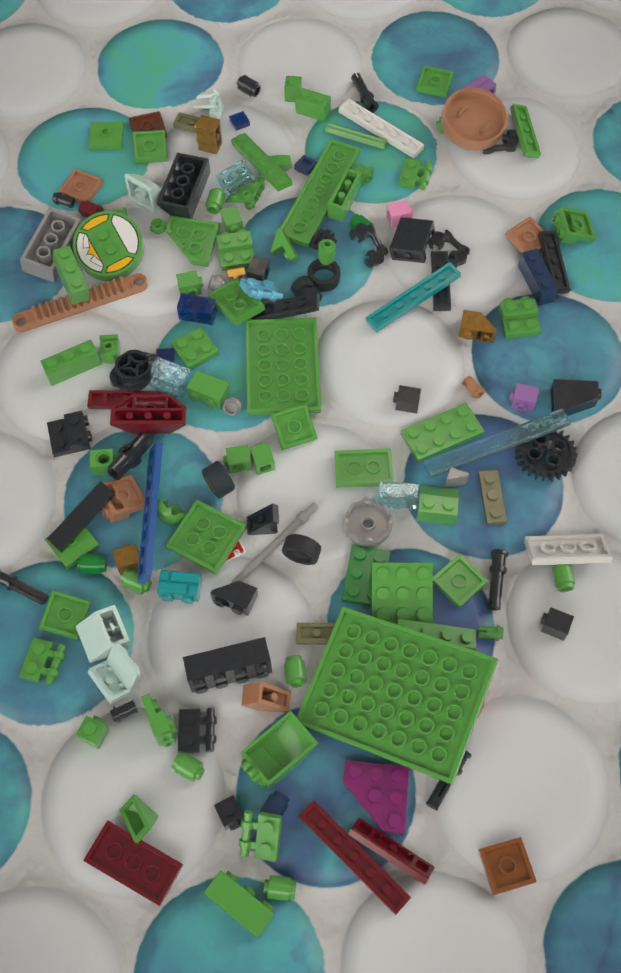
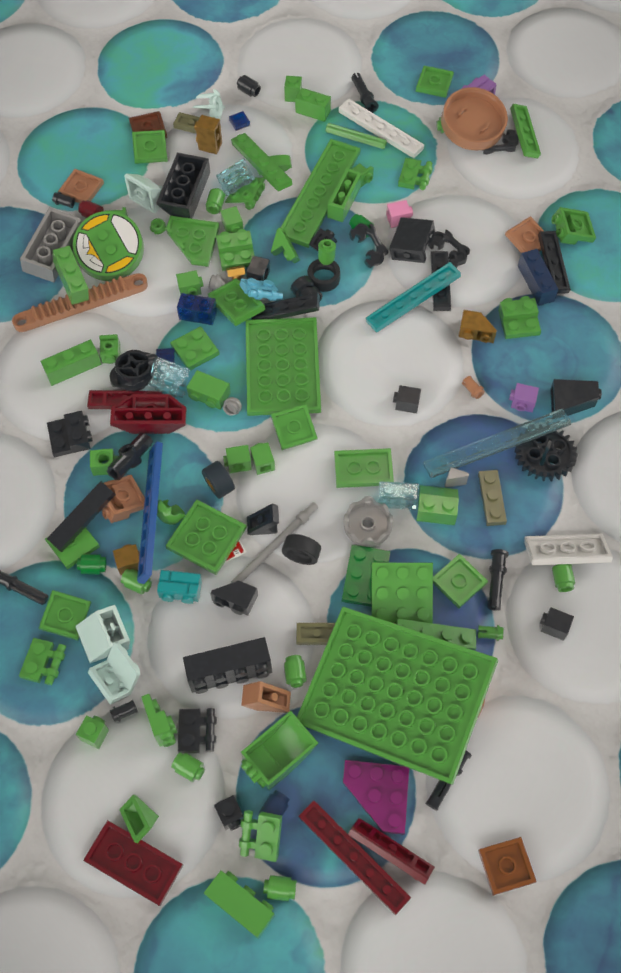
(106, 136): bright green plate -> none
(305, 165): dark blue plate -> none
(442, 432): bright green plate -> none

